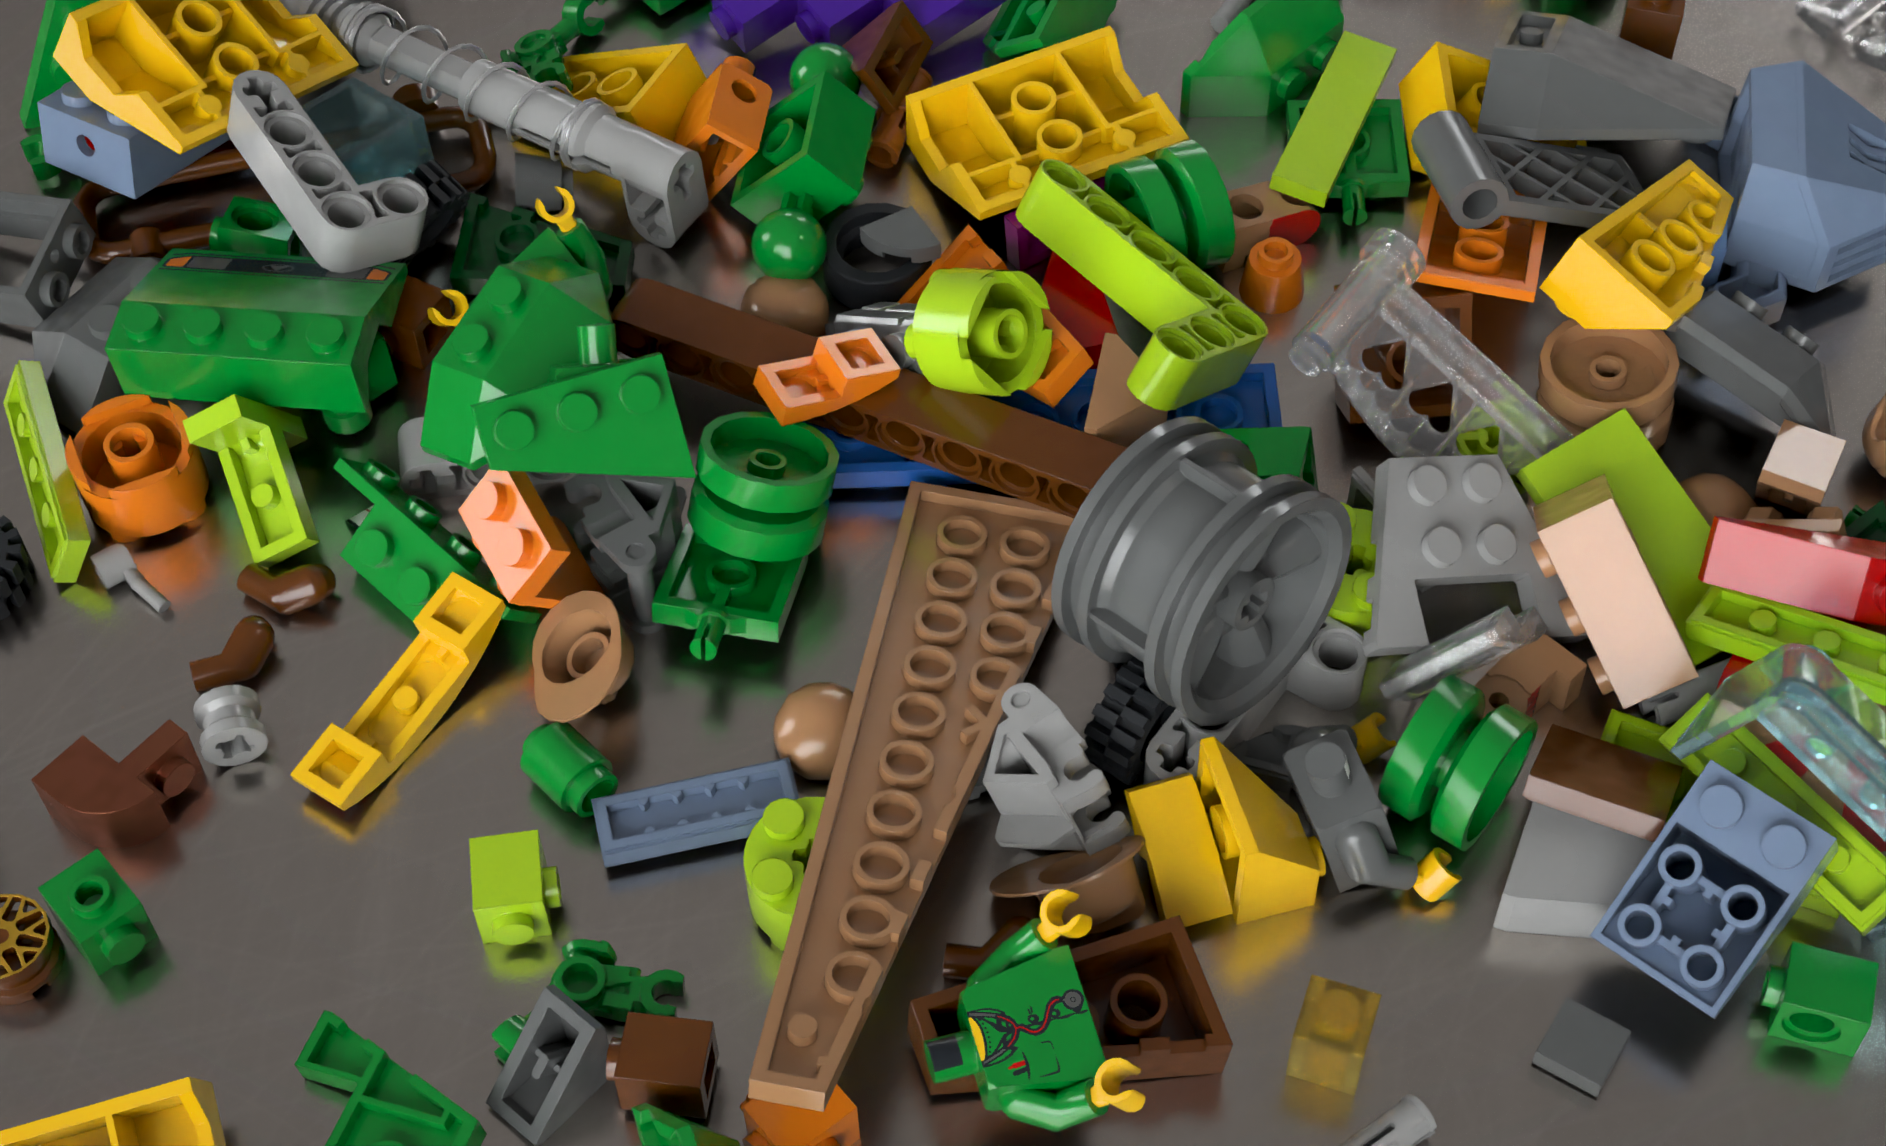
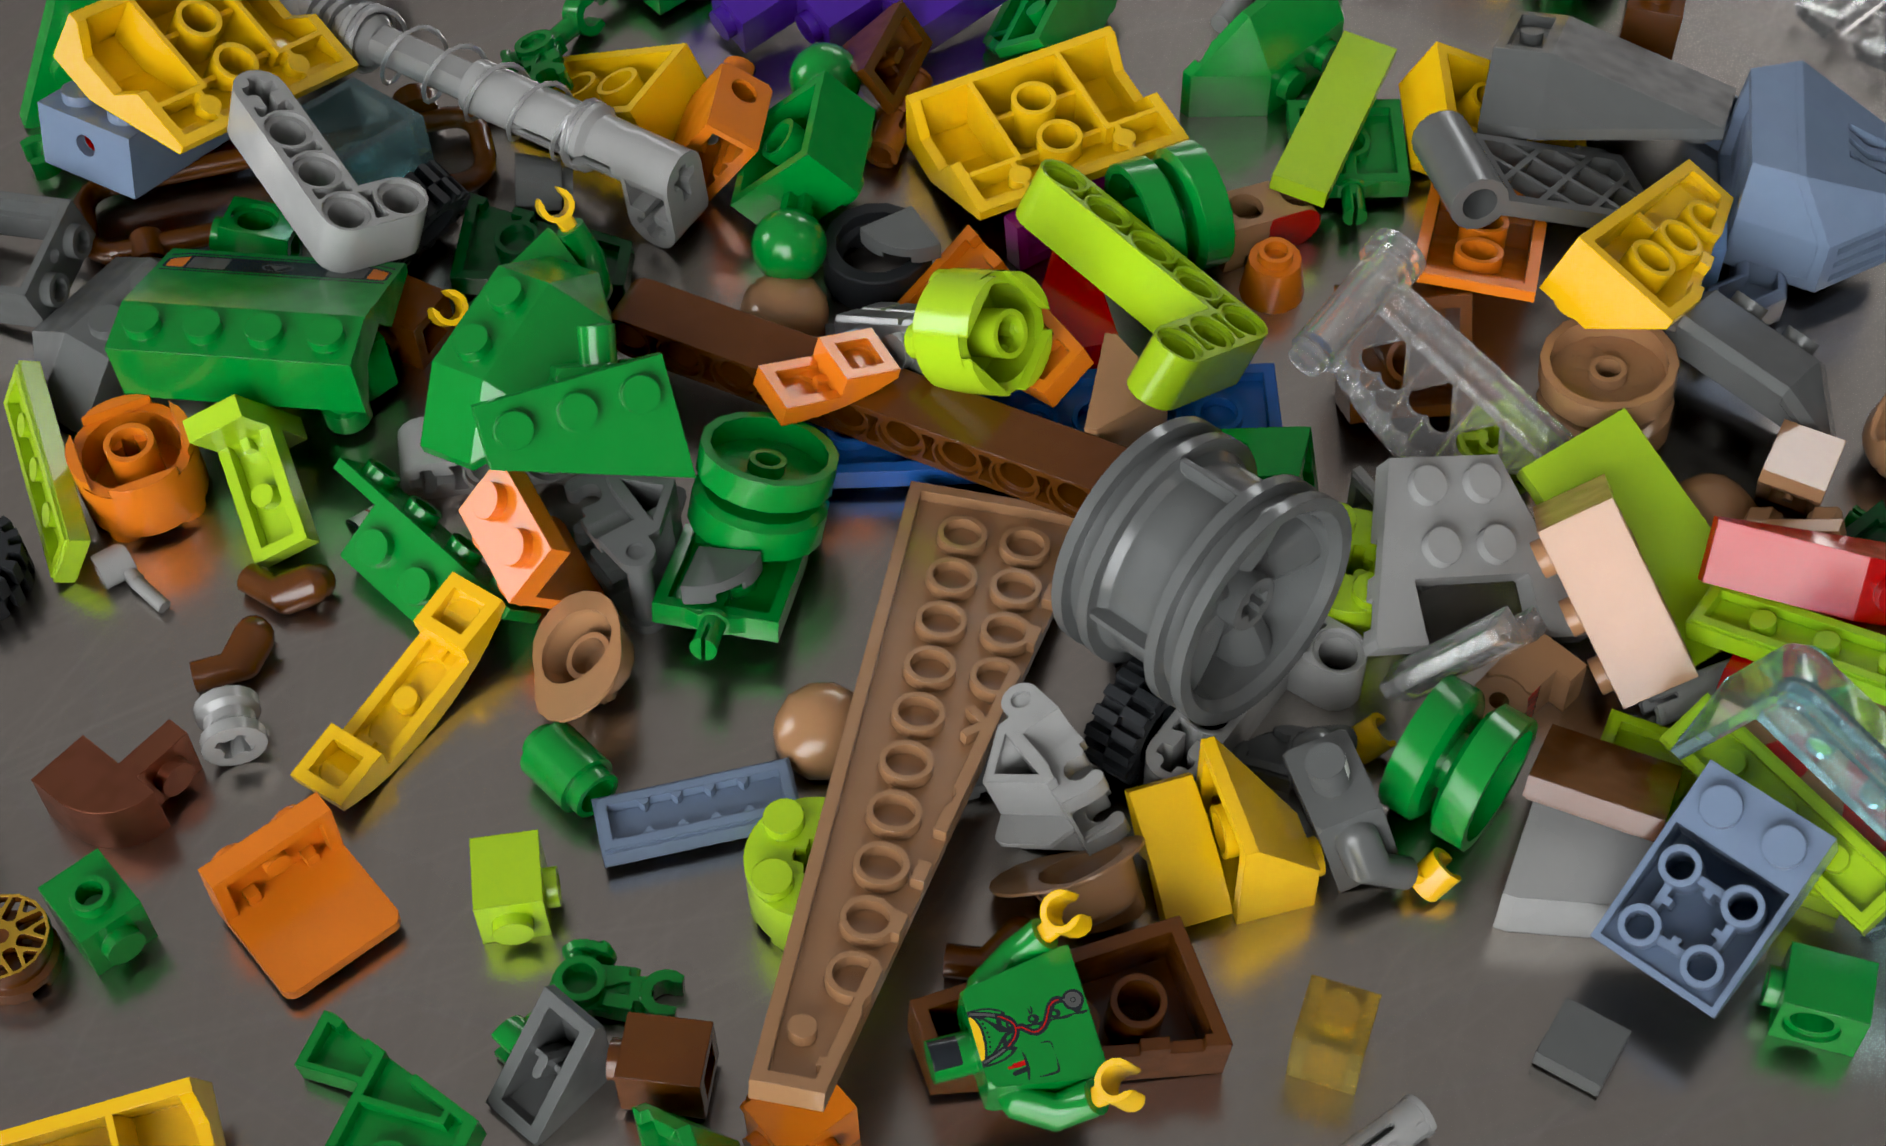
(299, 898): none -> orange bracket
(717, 571): none -> dark grey tile

